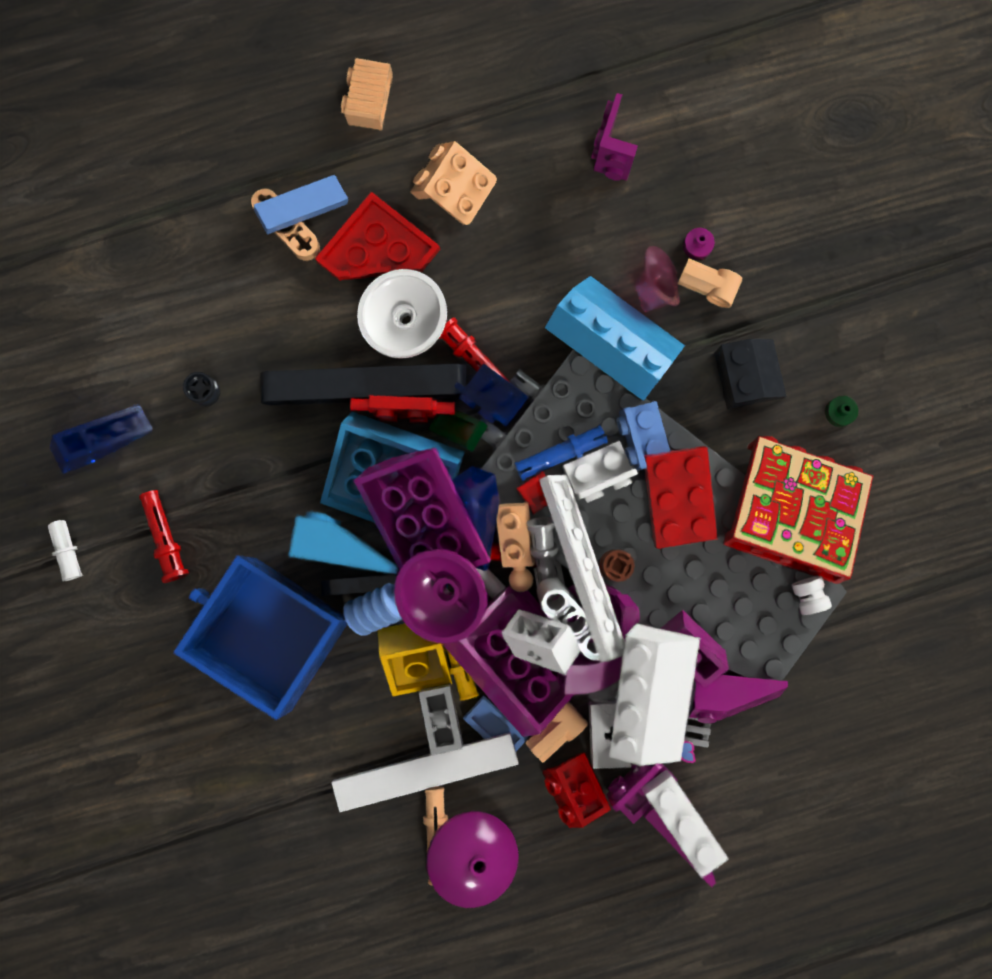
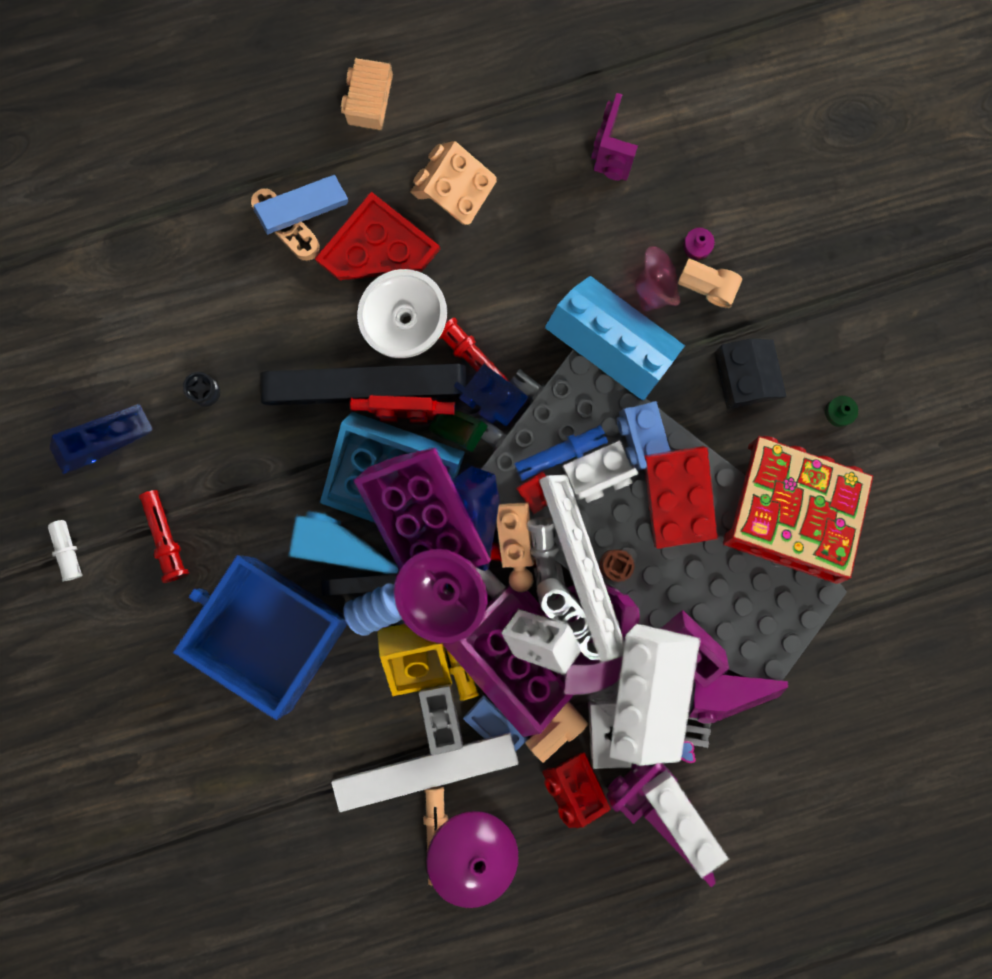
(811, 595): white wheel -> none

